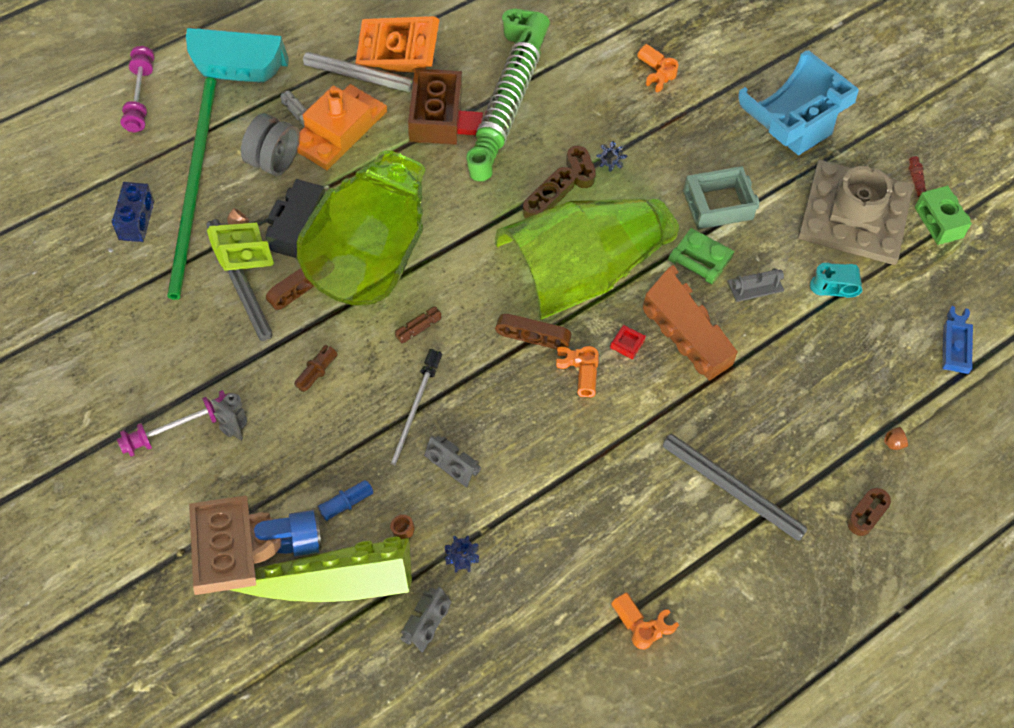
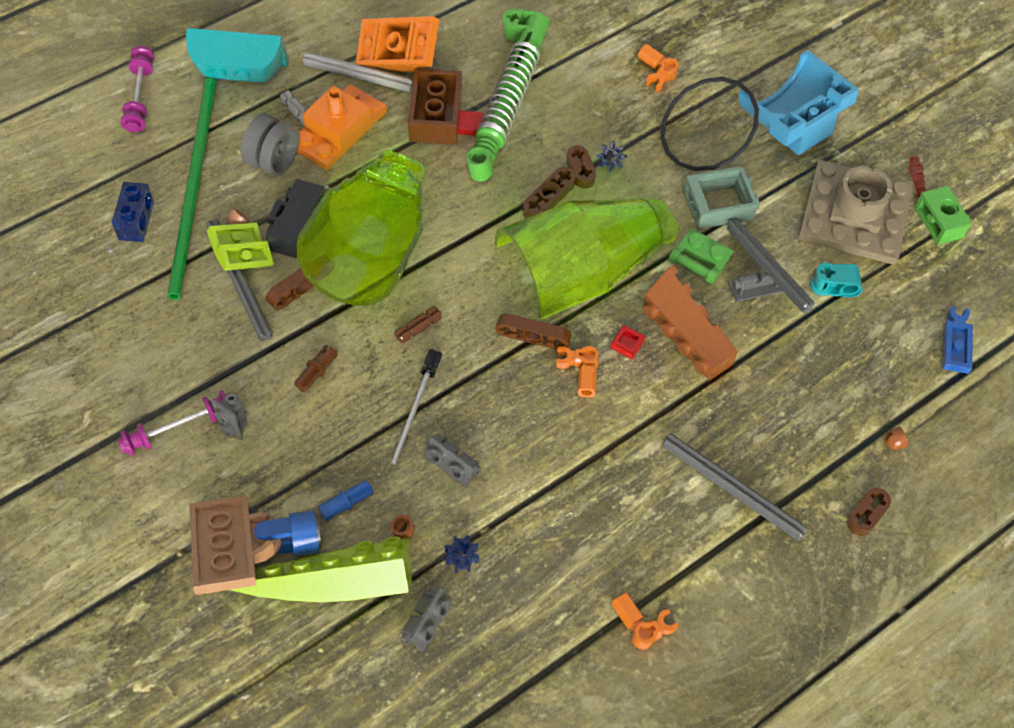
(736, 154): none -> black piece
(771, 266): none -> dark grey axle

